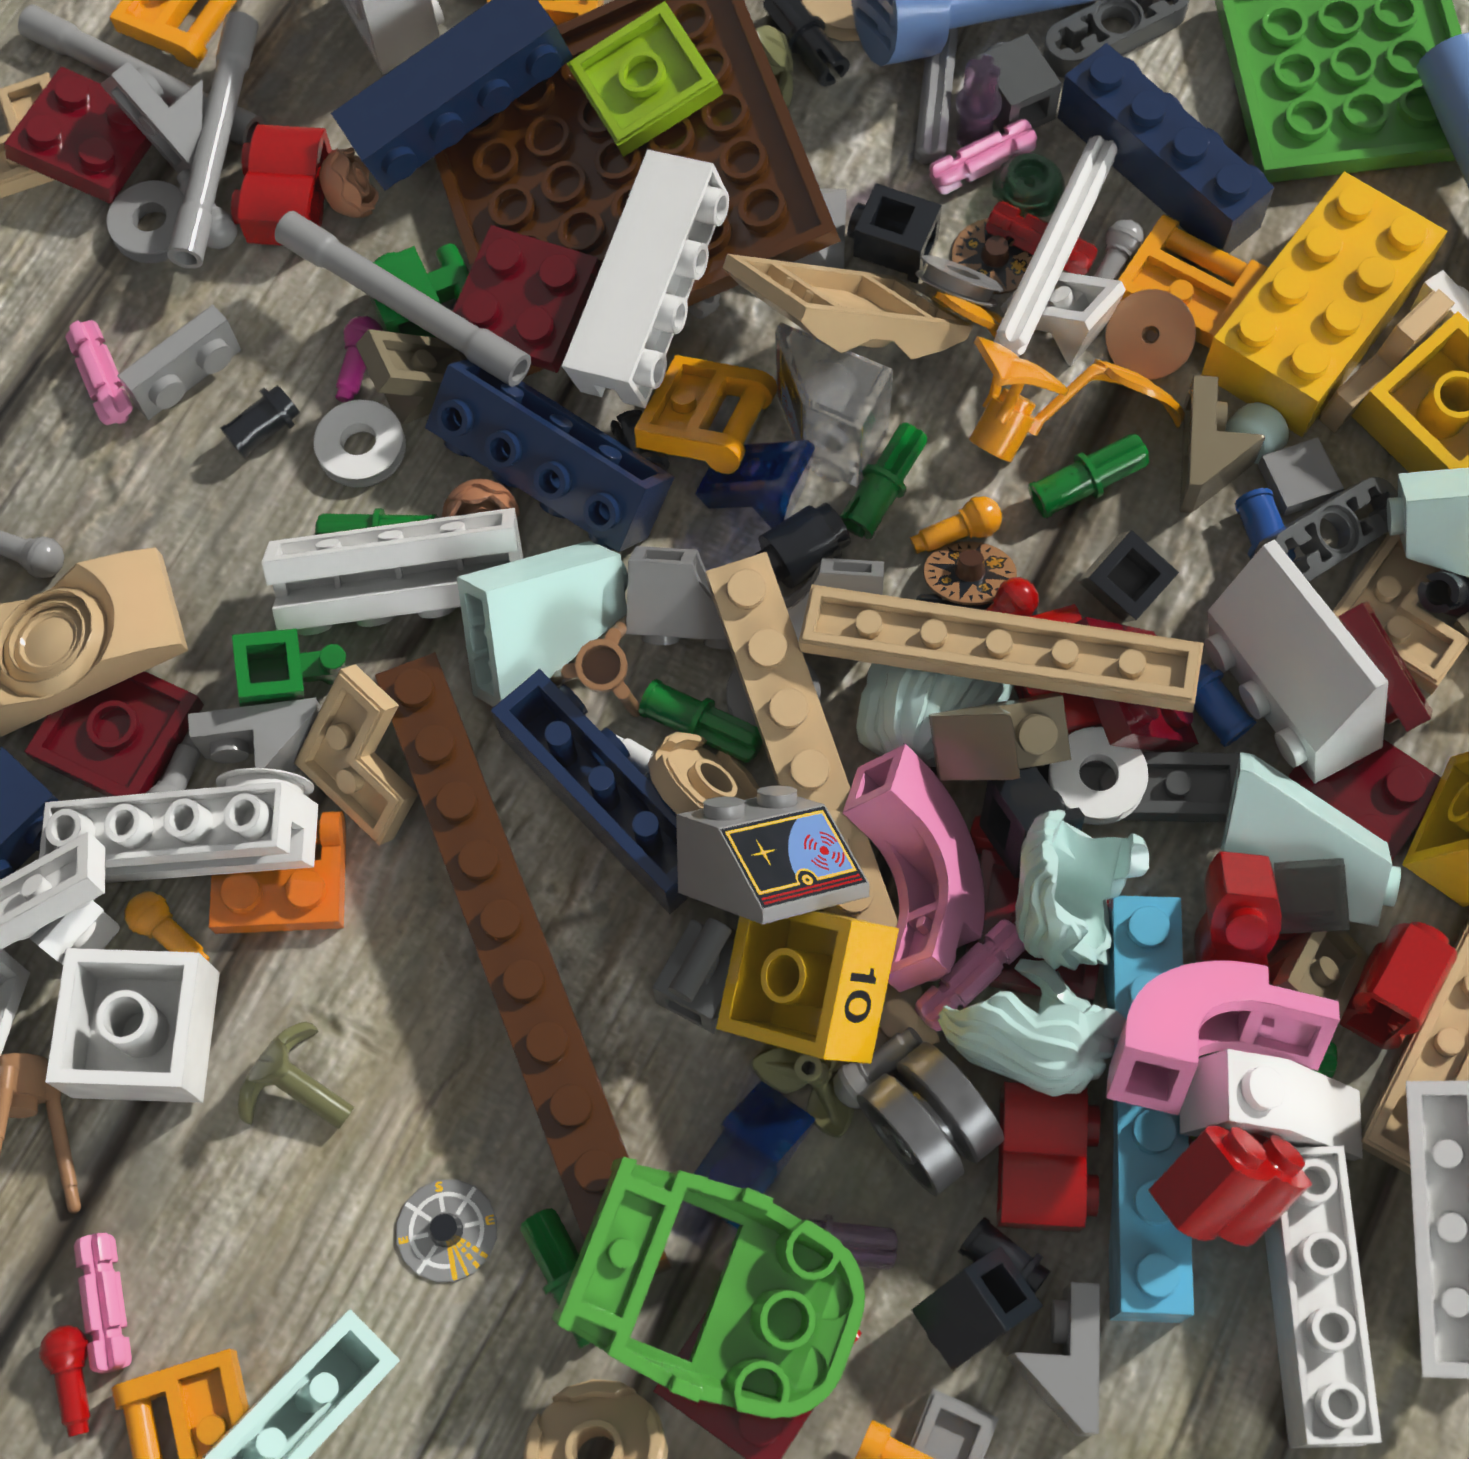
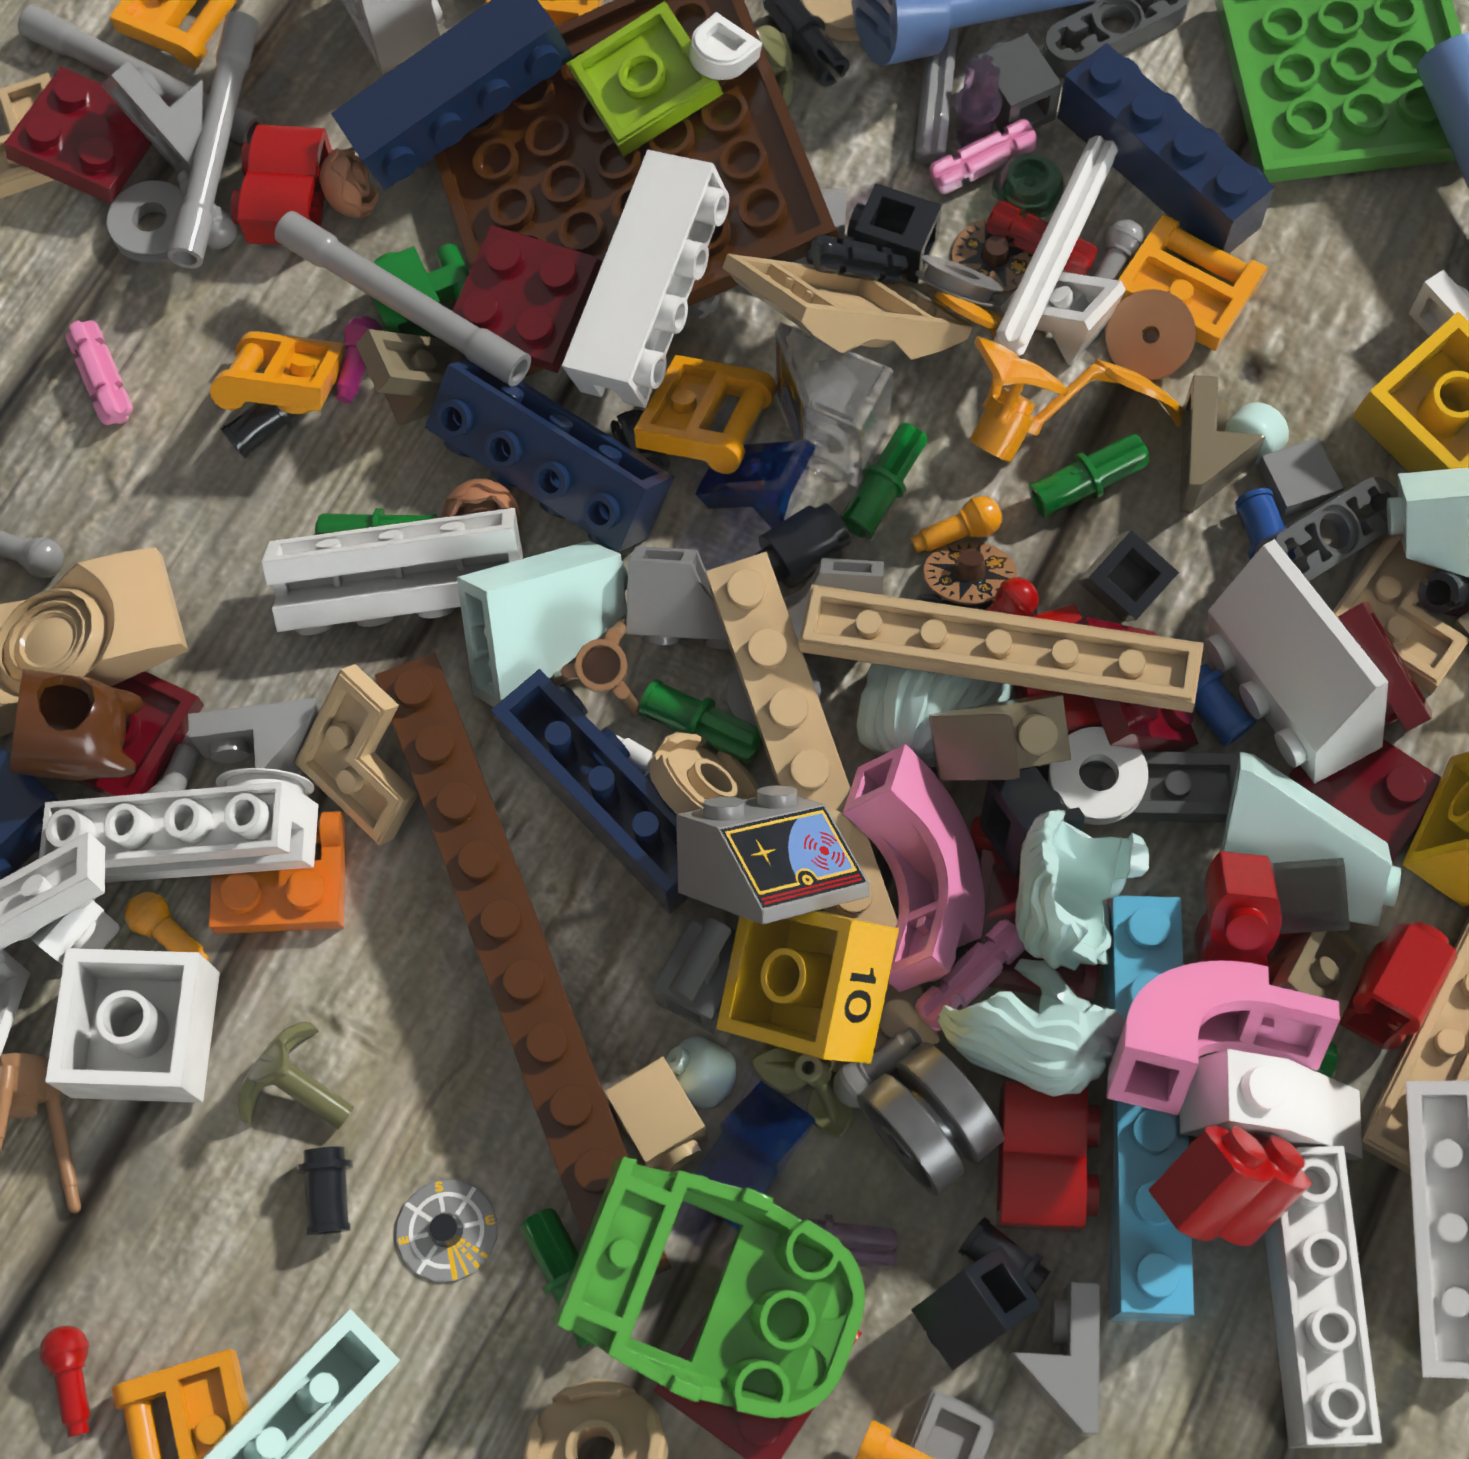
(71, 728): none -> reddish brown piece
(102, 1303): bright pink axle -> none
(180, 362): light grey plate -> none
(274, 669): green brick -> none
(294, 381): none -> light orange plate
(326, 1189): none -> black pin
(350, 419): white piece -> none
(658, 1117): none -> tan brick
(703, 1070): none -> light aqua piece
(722, 49): none -> white tile
(856, 259): none -> black axle
(1323, 302): yellow brick -> none
(1401, 342): tan tile -> none

